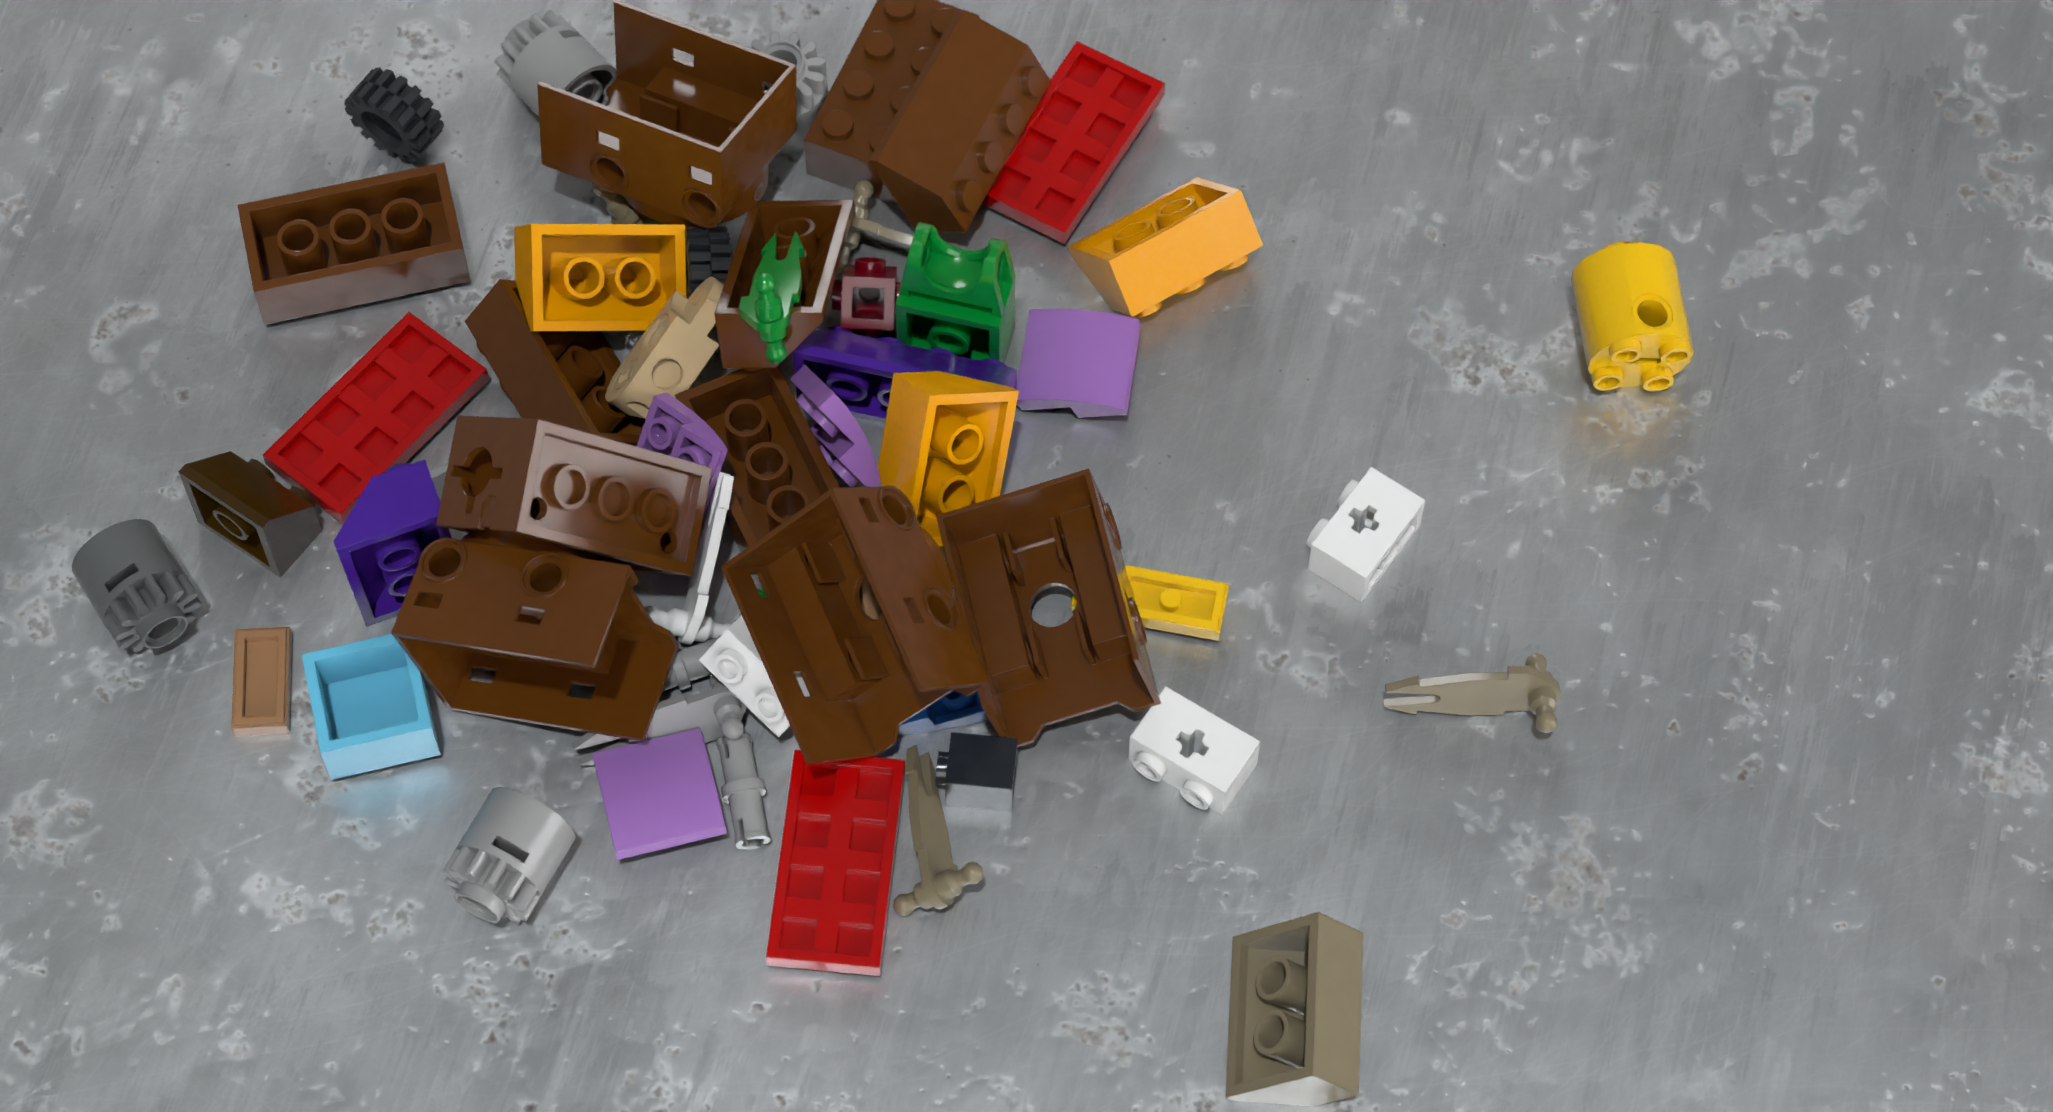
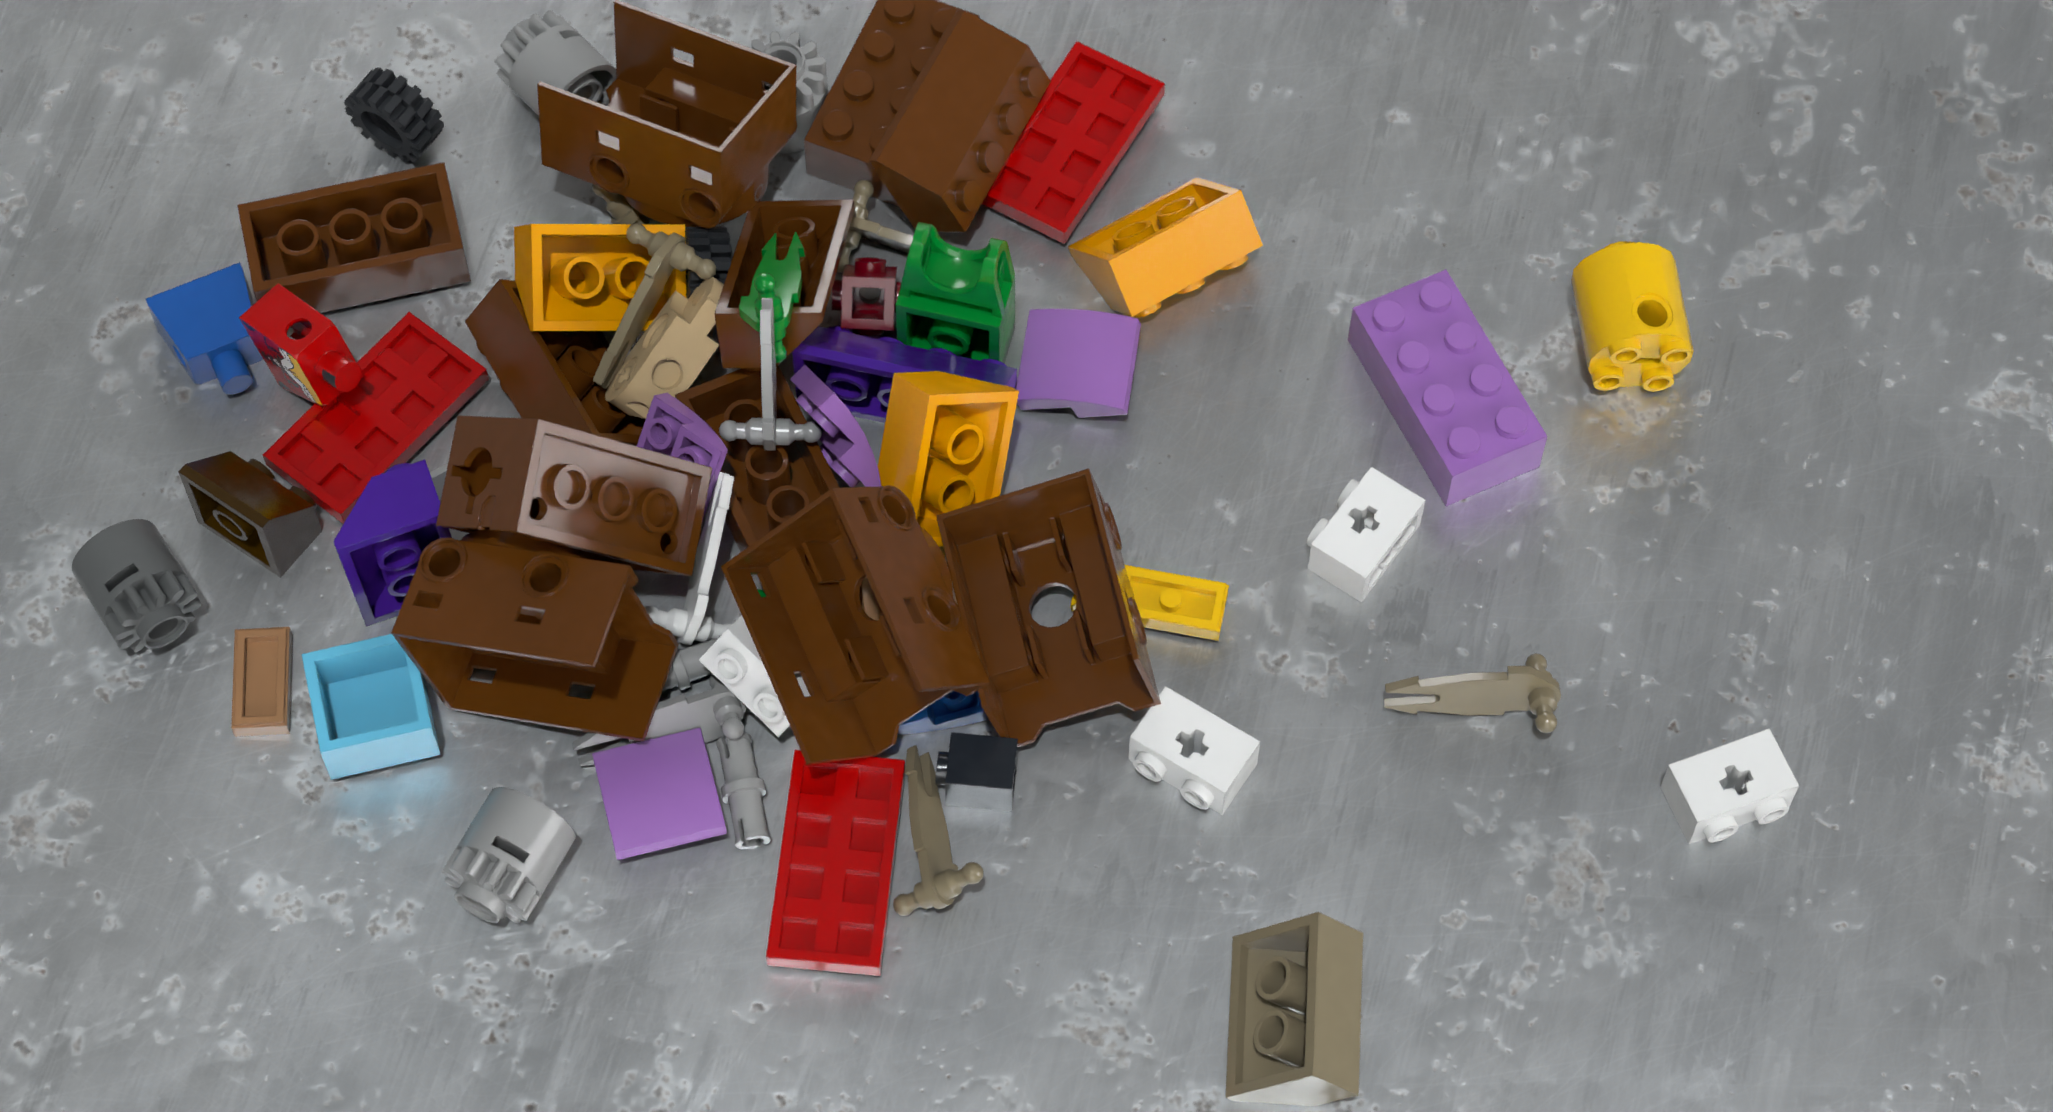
(205, 328): none -> blue torso
(316, 359): none -> red torso
(666, 253): none -> dark tan piece
(769, 429): none -> light grey piece
(1446, 387): none -> medium lavender brick
(1744, 766): none -> white brick

